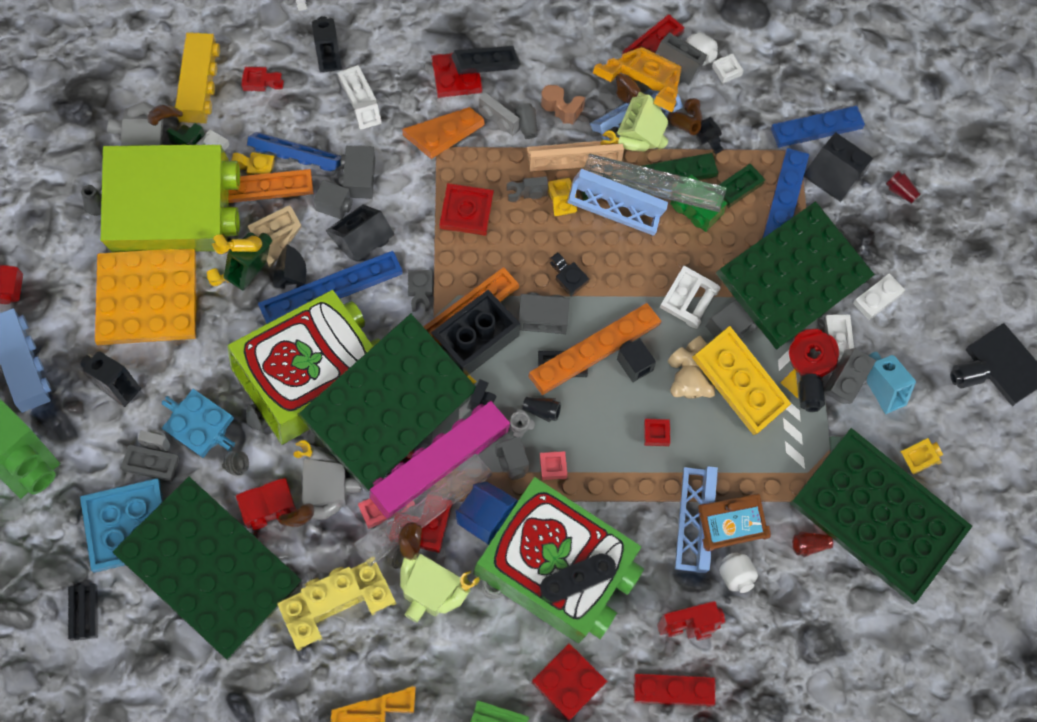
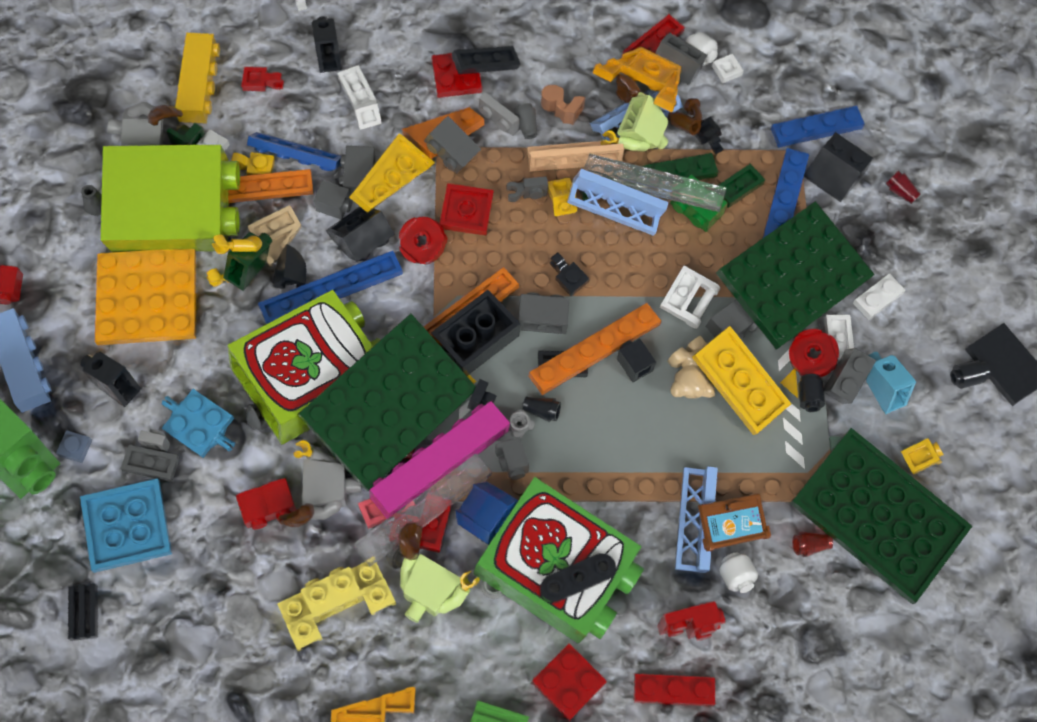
(74, 446): none -> sand blue plate
(207, 567): dark green plate -> none
(236, 463): clear smoke plate -> none
(392, 171): none -> yellow wing
(409, 240): none -> red plate
(420, 286): dark grey plate -> none
(451, 145): none -> dark grey brick
(553, 465): coral plate -> none
(657, 432): red plate -> none

